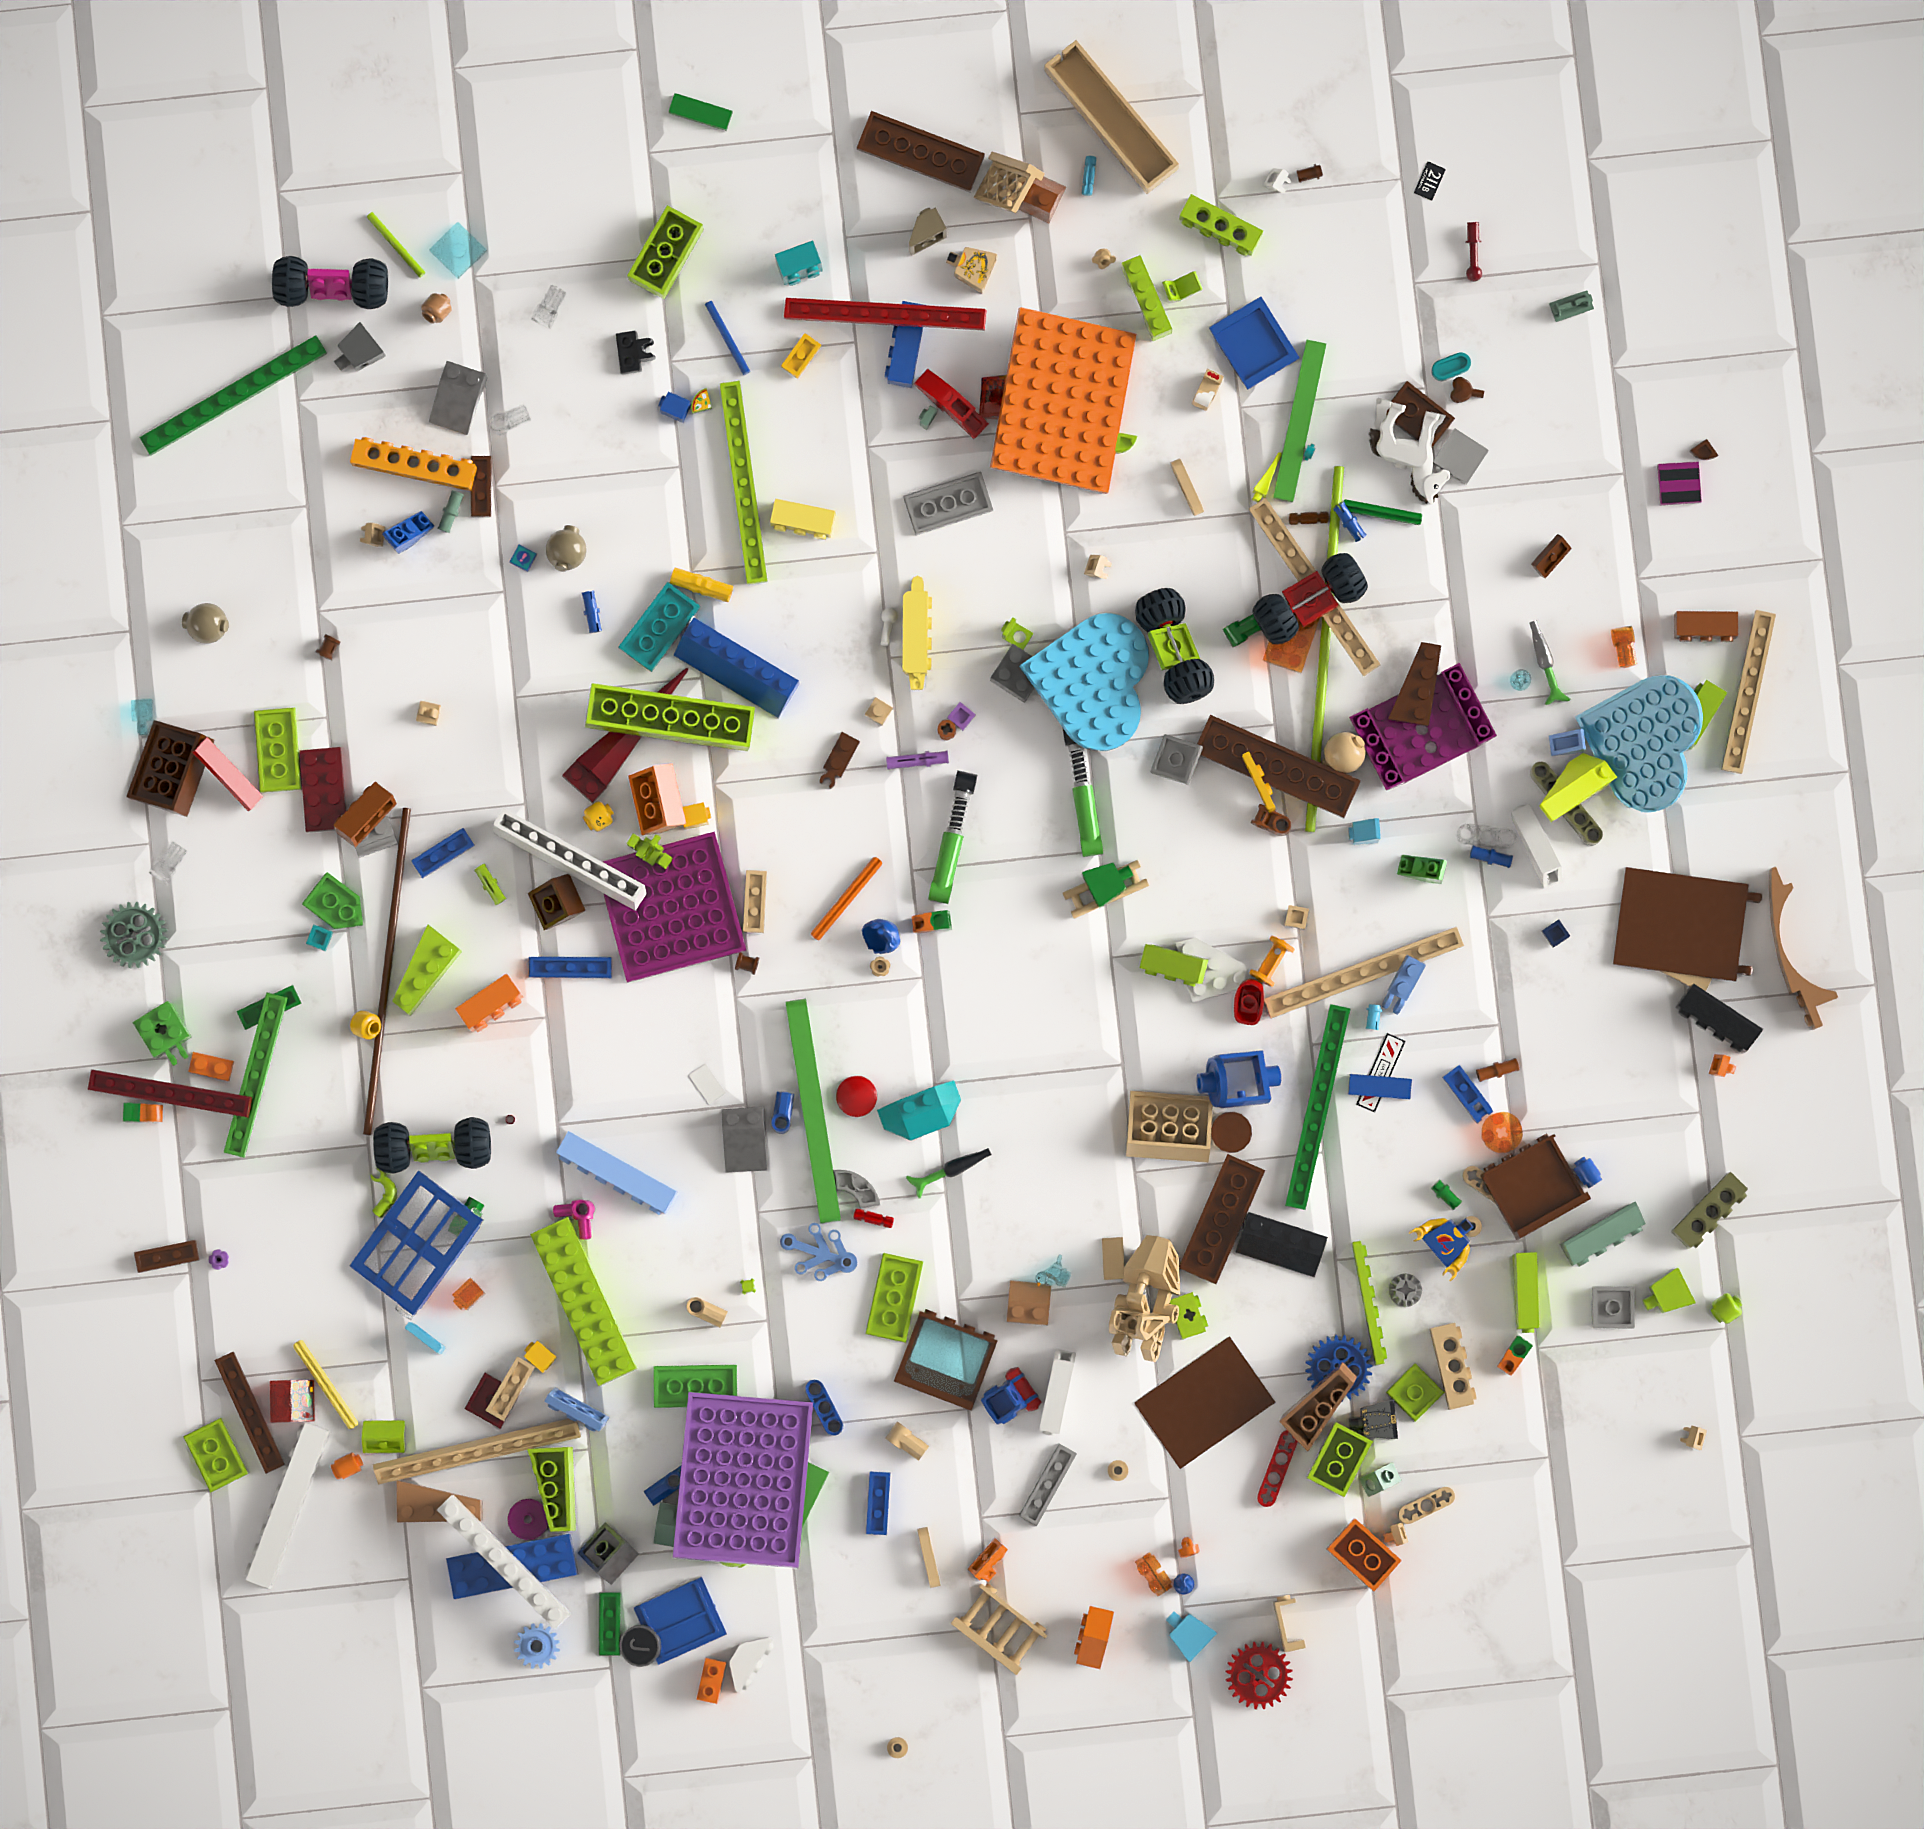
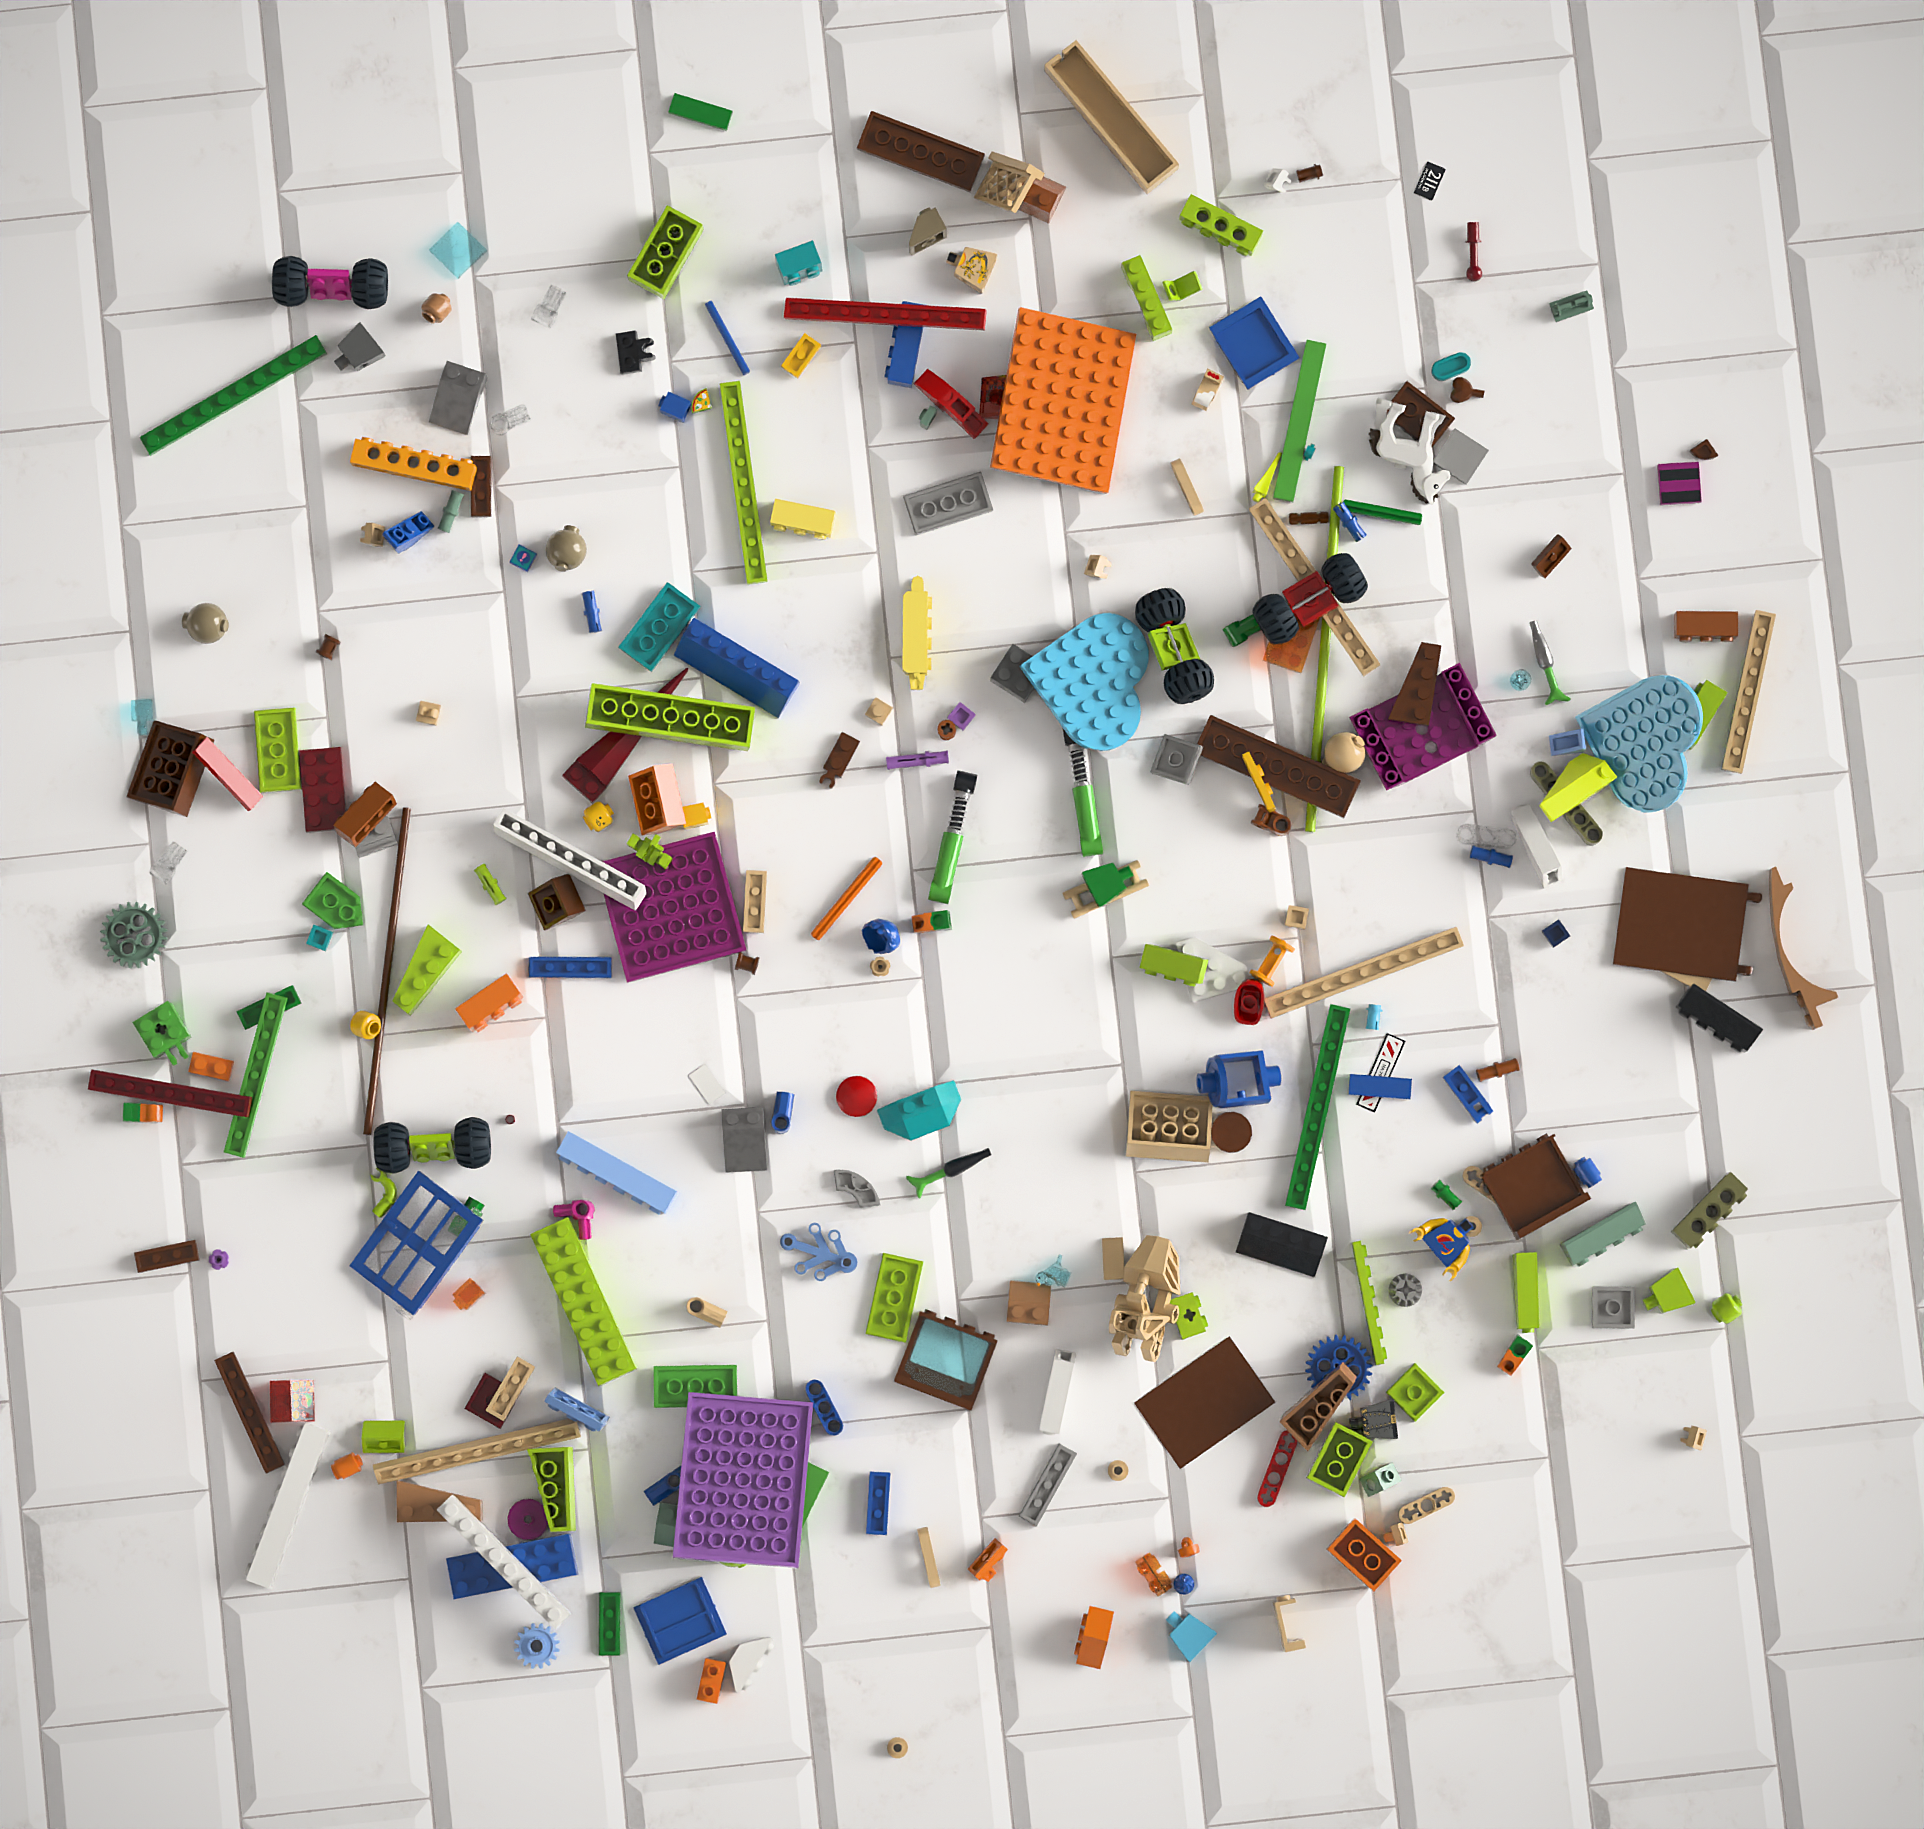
(215, 1455): lime tile -> none
(325, 1384): light yellow axle -> none
(395, 244): lime bar -> none
(425, 1337): medium azure tile -> none
(442, 853): blue plate -> none
(539, 1356): yellow brick -> none
(608, 1553): flat silver slope -> none
(640, 1645): black tile -> none
(699, 584): yellow axle -> none
(748, 1286): lime piece -> none
(813, 1111): bright green beam -> none
(873, 1218): red axle -> none
(888, 616): white bar -> none
(902, 1438): tan piece -> none
(980, 1636): tan fence -> none
(1011, 628): lime bracket -> none
(1013, 1395): blue piece -> none
(1088, 177): medium azure axle -> none
(1103, 258): tan plate -> none
(1124, 442): lime tile -> none
(1221, 1219): reddish brown plate -> none
(1247, 1690): red gear -> none
(1365, 831): medium azure slope -> none
(1404, 983): medium blue hinge -> none
(1422, 868): bright green slope -> none
(1453, 1398): tan brick -> none
(1513, 1129): clear orange plate -> none
(1624, 640): clear orange piece -> none
(1721, 1066): orange tile -> none

